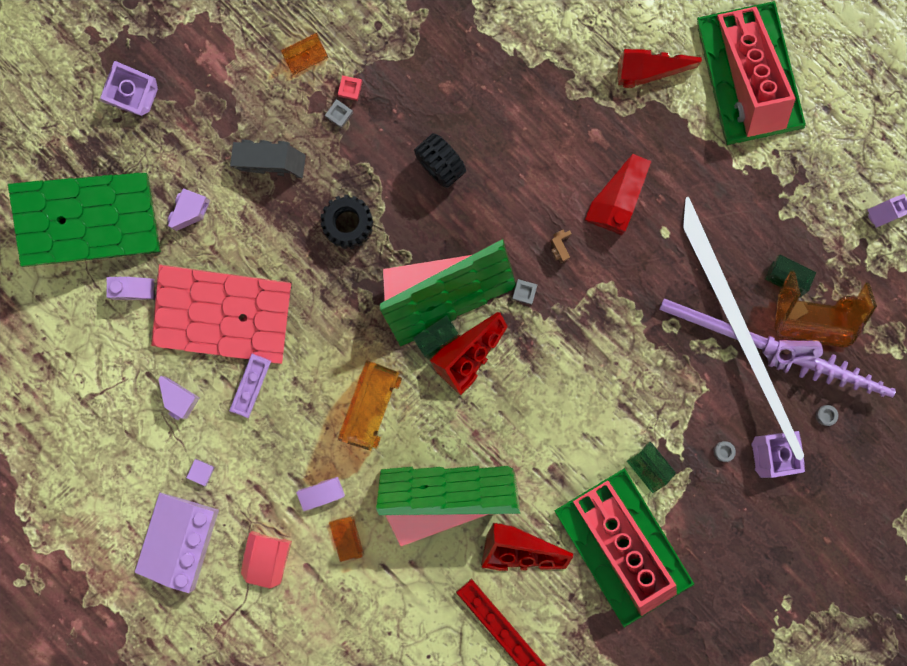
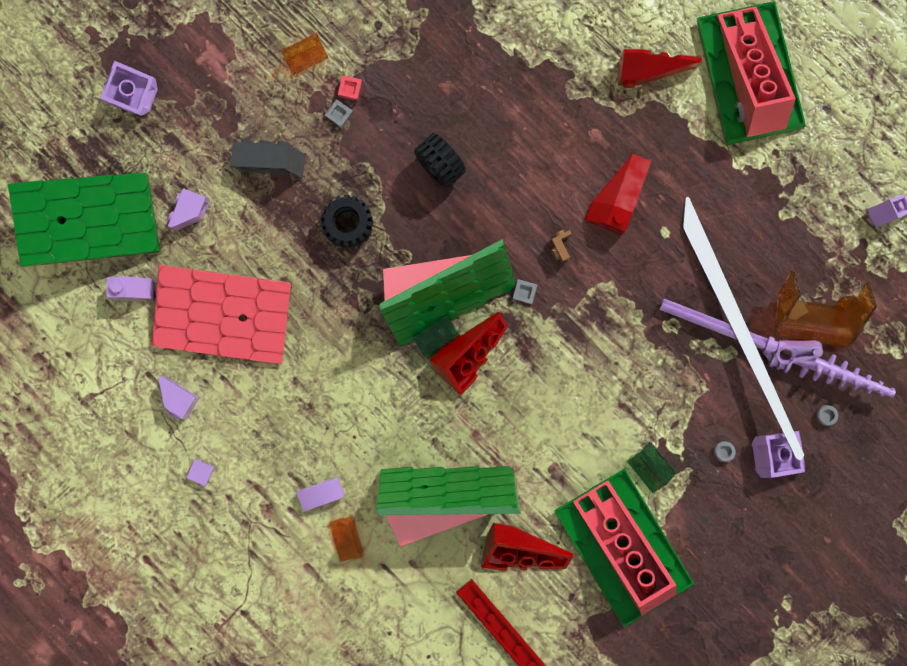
(176, 542): lavender slope -> none
(250, 385): lavender tile -> none
(265, 560): coral slope -> none
(369, 406): clear orange windscreen -> none
(781, 268): clear green hinge -> none

